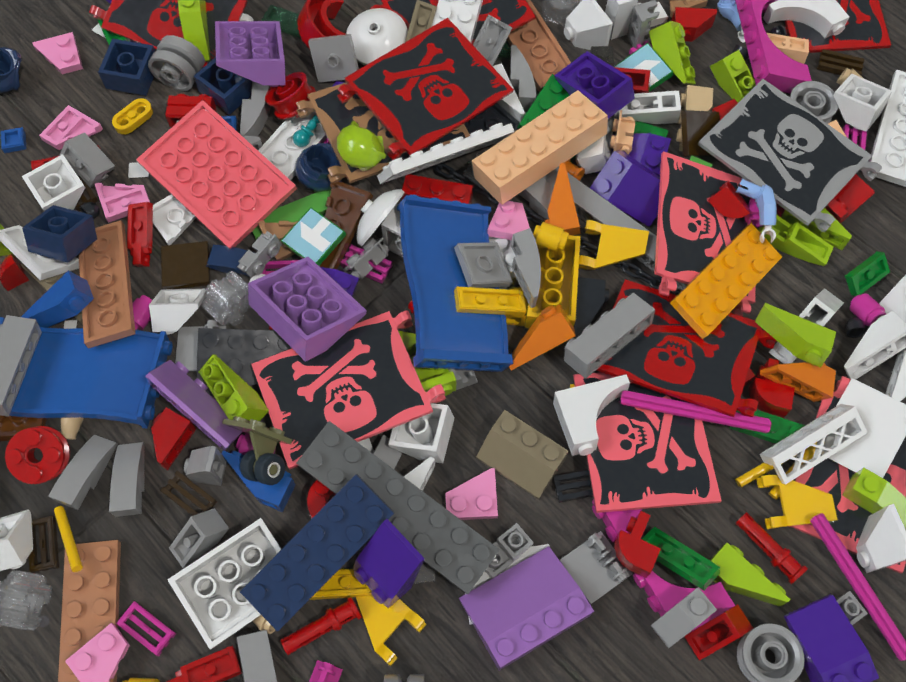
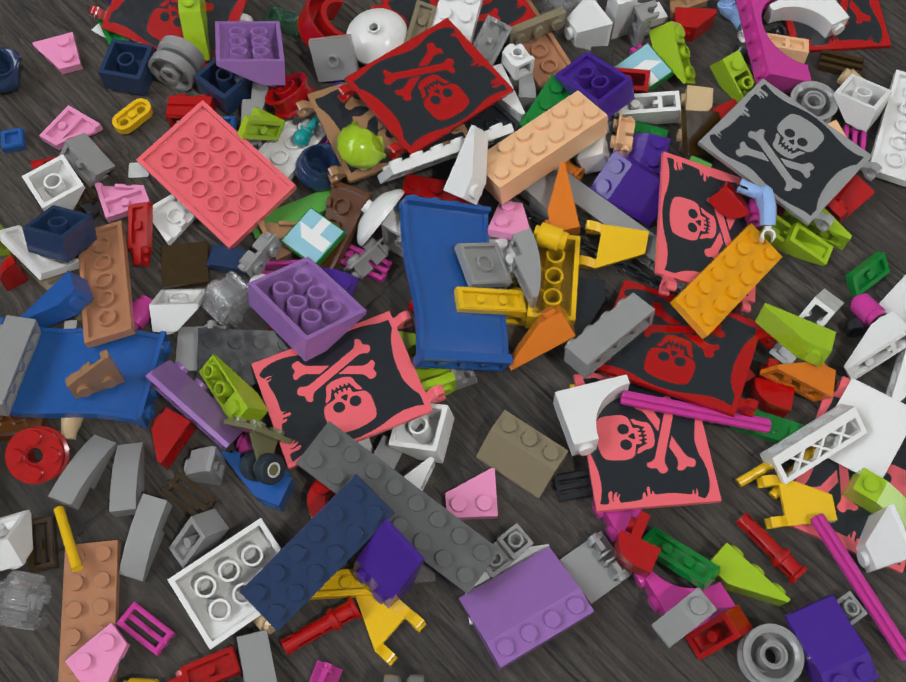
(95, 377): none -> medium nougat wing
(144, 537): none -> light grey slope
(261, 126): none -> lime slope
(470, 168): none -> white slope
(517, 61): none -> white brick
(537, 27): none -> dark tan plate

